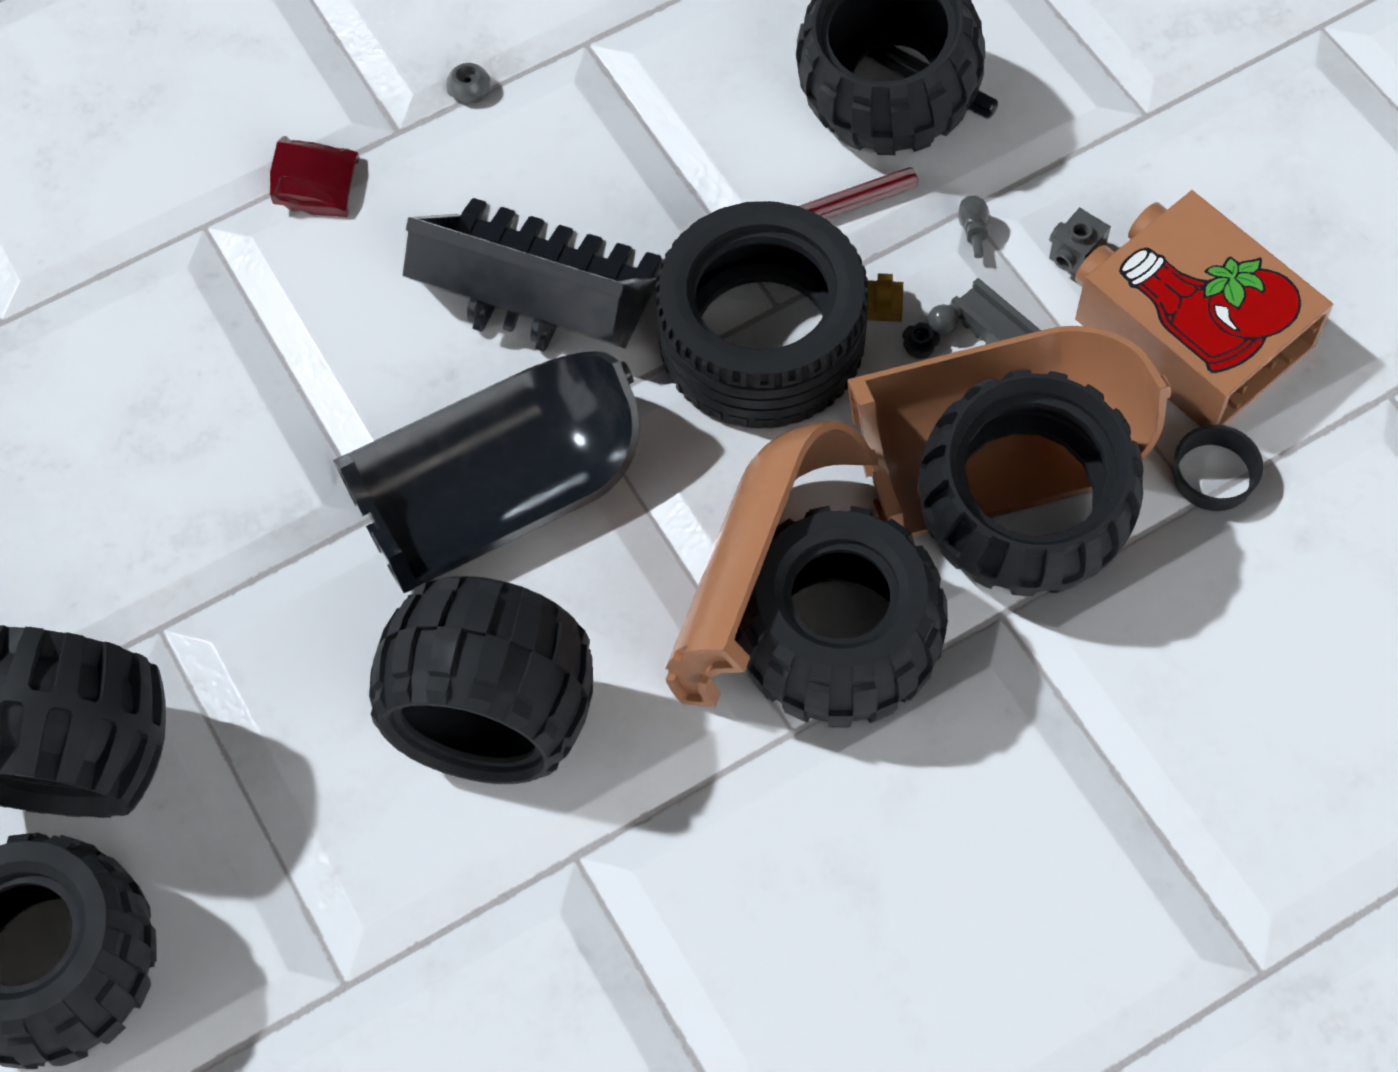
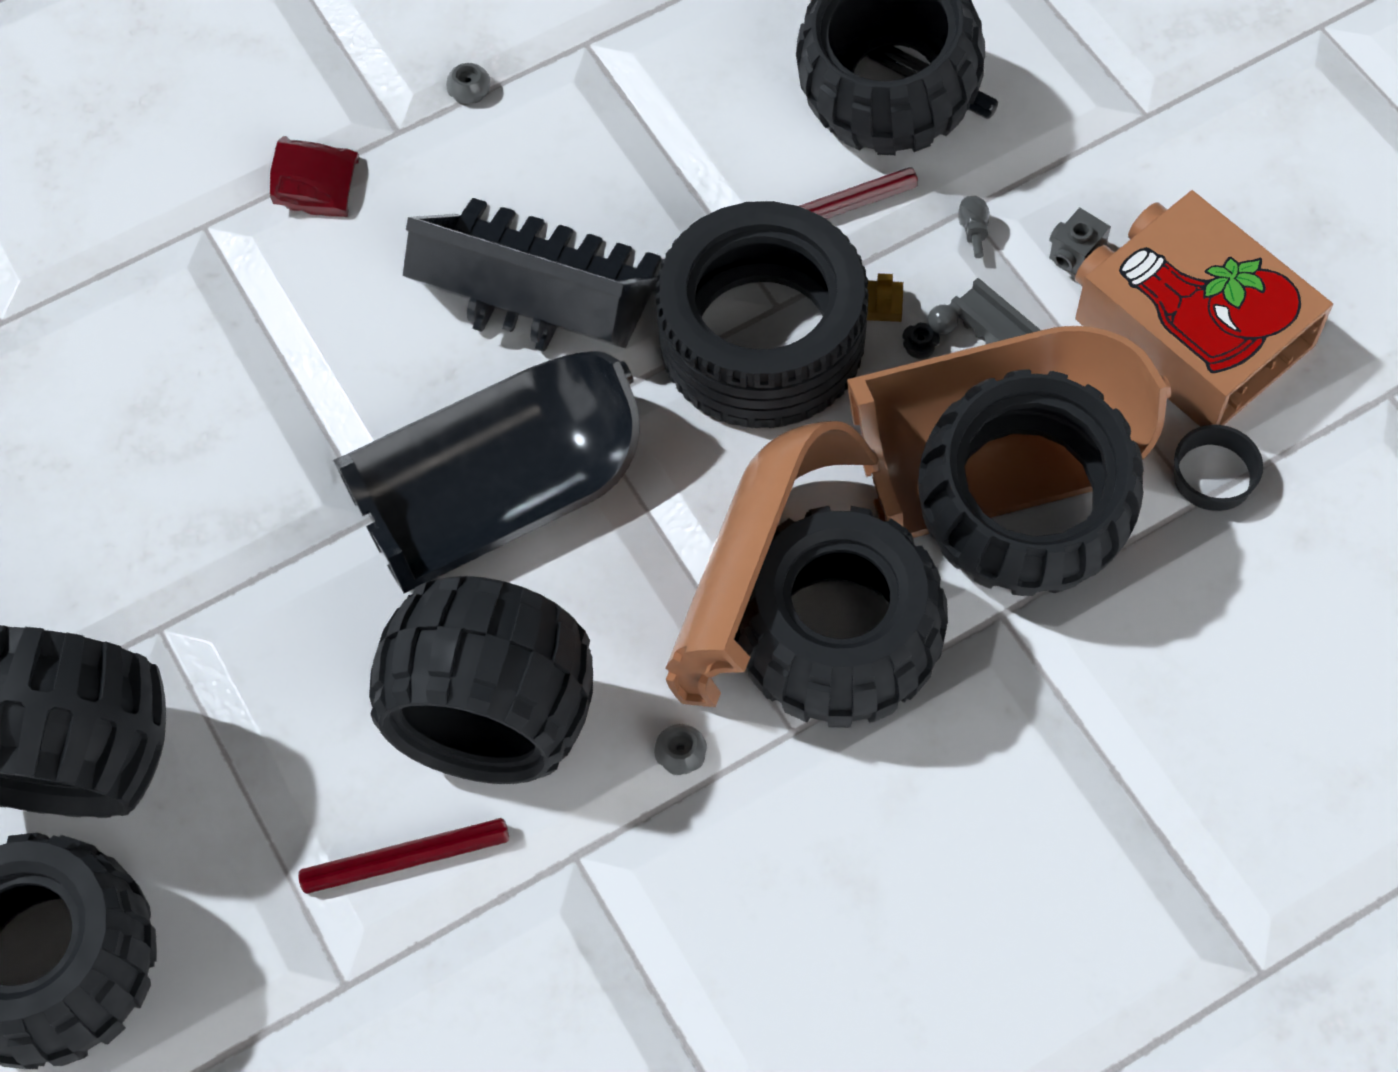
(403, 855): none -> dark red axle
(682, 761): none -> dark grey plate

